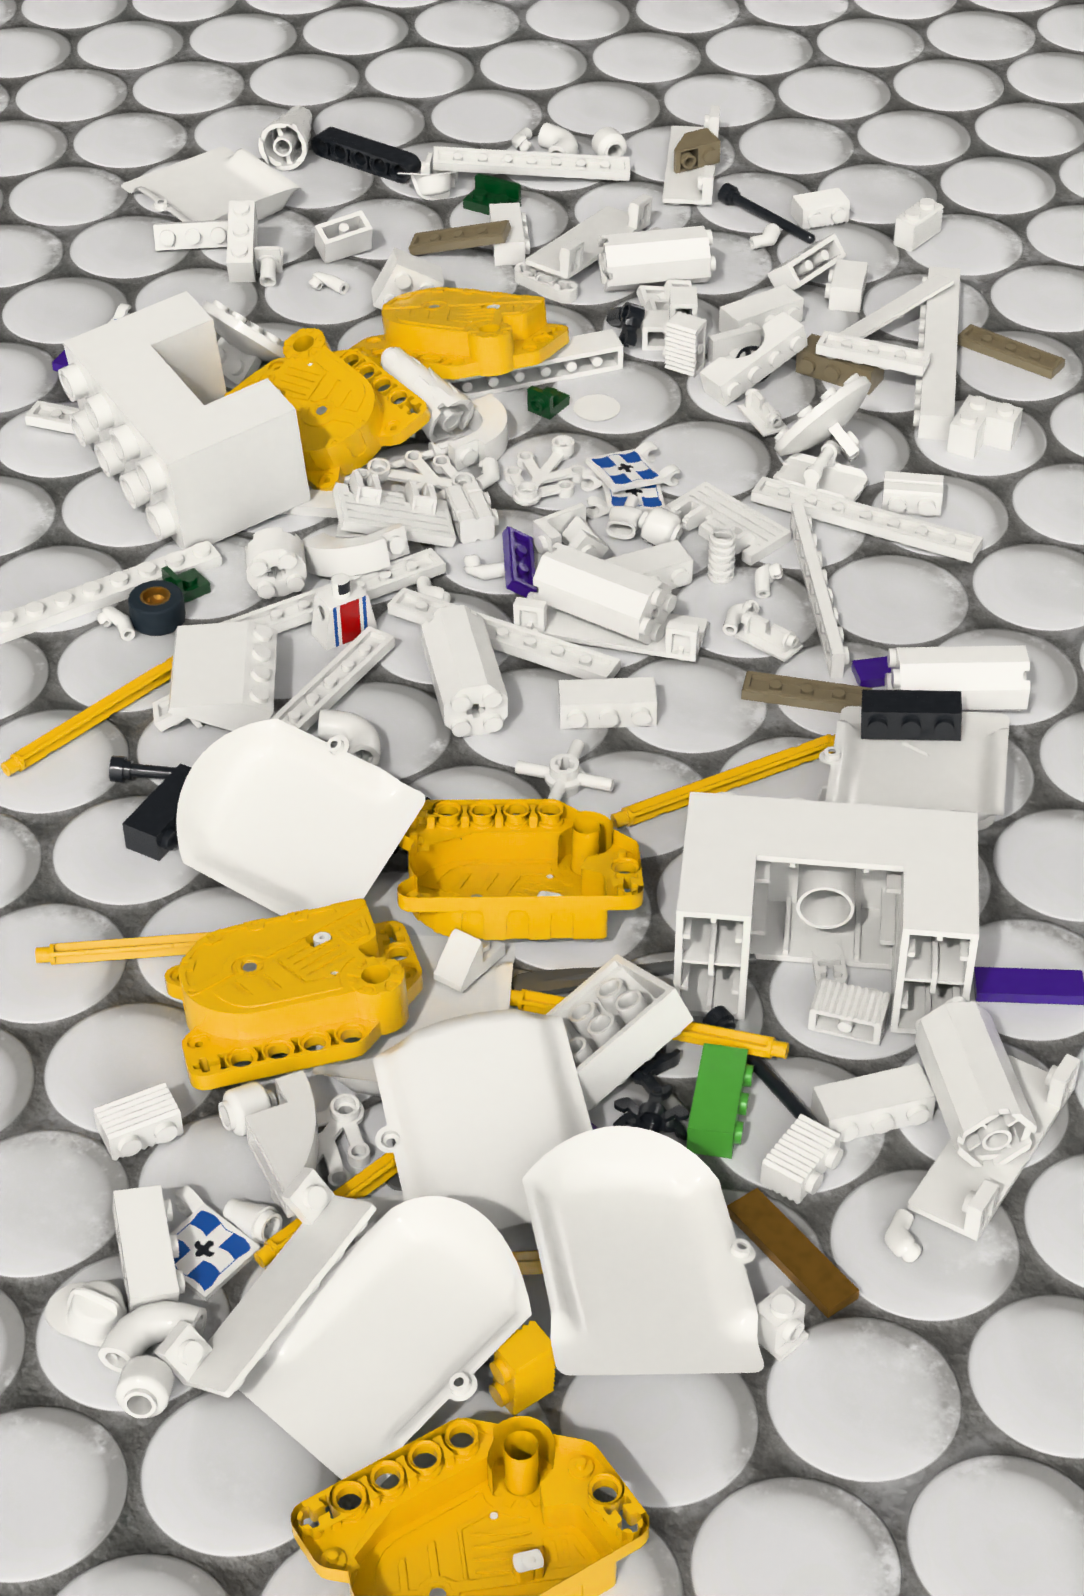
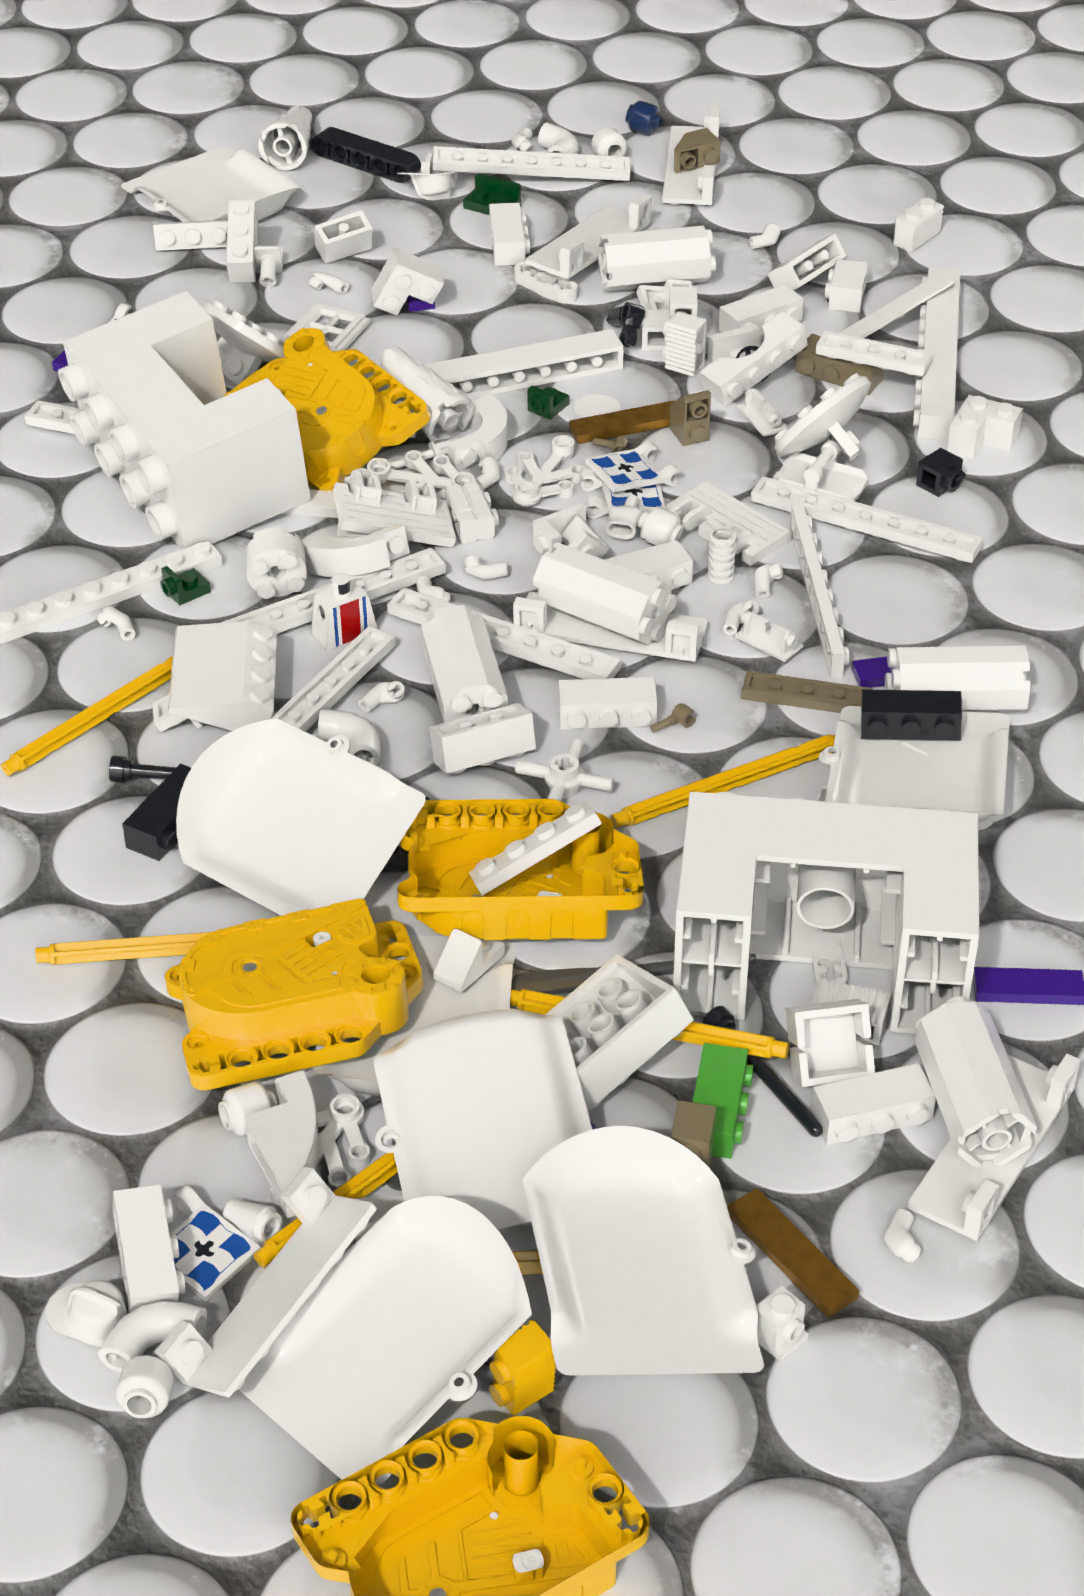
(138, 1121): white brick -> none
(156, 607): black wheel -> none
(337, 325): none -> white piece
(382, 694): none -> white arm
(460, 237): dark tan tile -> none
(467, 331): yellow piece -> none
(482, 738): none -> white brick
(518, 561): dark purple tile -> none
(543, 842): none -> white plate
(615, 446): none -> dark tan hand
(621, 422): none -> pearl gold tile
(643, 118): none -> dark blue head
(652, 1114): black piece -> none
(680, 714): none -> dark tan hand
(691, 418): none -> dark tan slope
(695, 1128): none -> dark tan slope
(730, 195): black piece -> none
(801, 1159): white brick -> none
(820, 208): white brick -> none
(828, 1042): none -> white piece
(912, 493): white brick -> none
(940, 472): none -> black brick
(1011, 351): dark tan tile -> none

